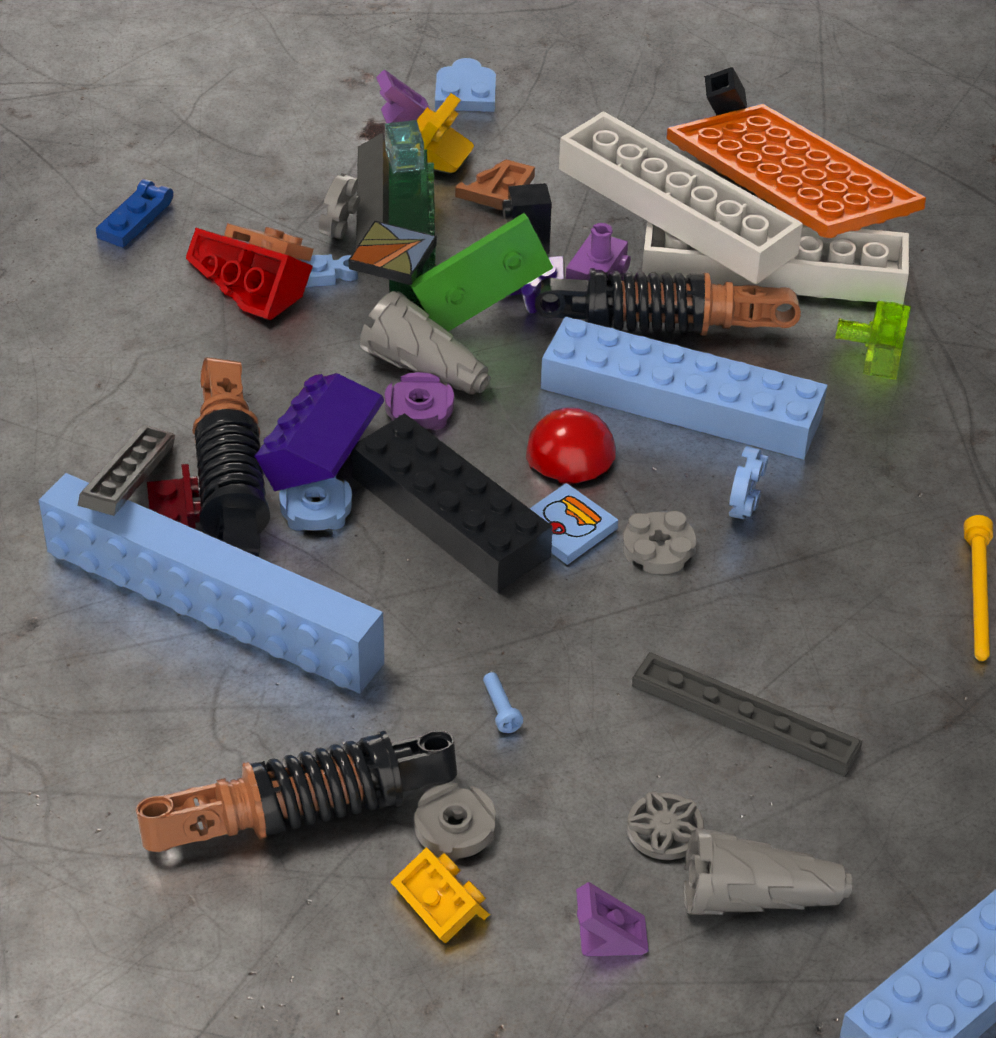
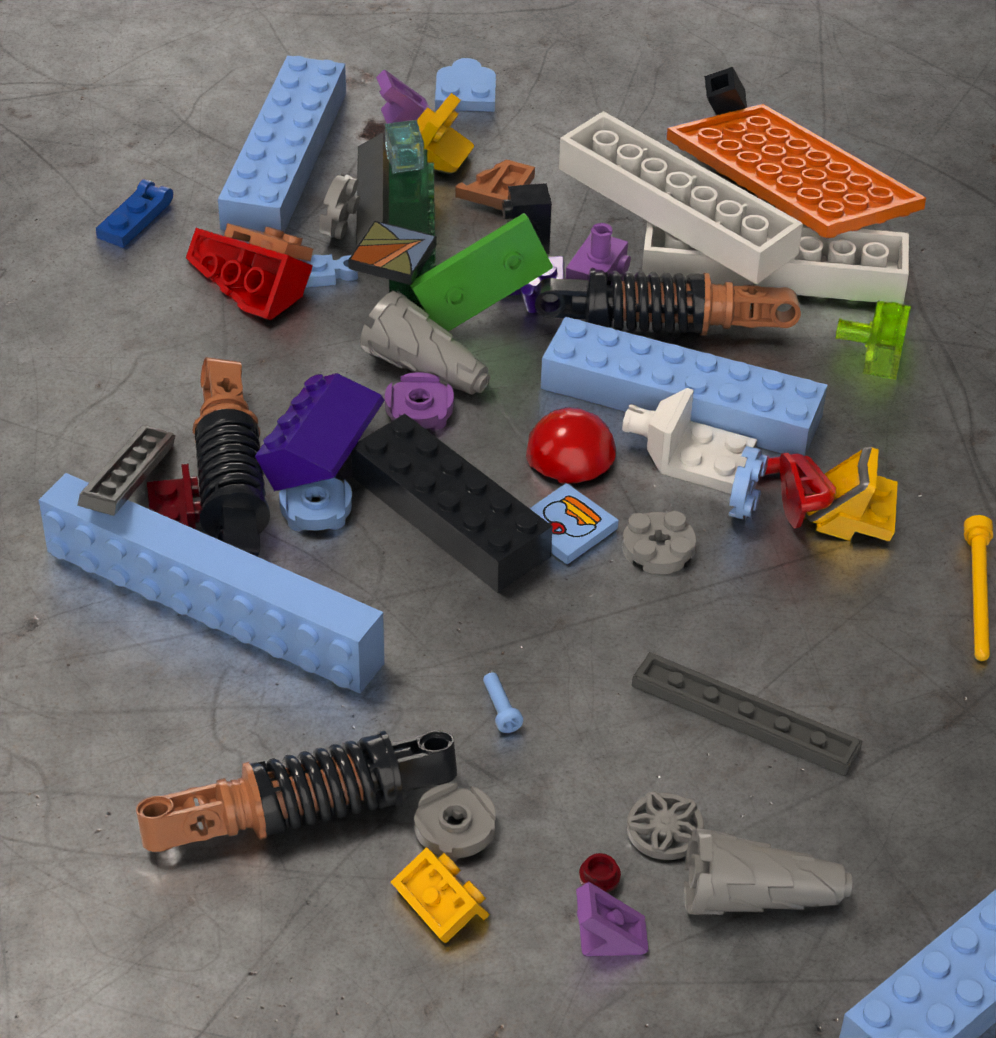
(283, 145): none -> light blue brick
(600, 871): none -> dark red plate
(687, 447): none -> white plate
(800, 478): none -> red piece
(862, 499): none -> yellow piece

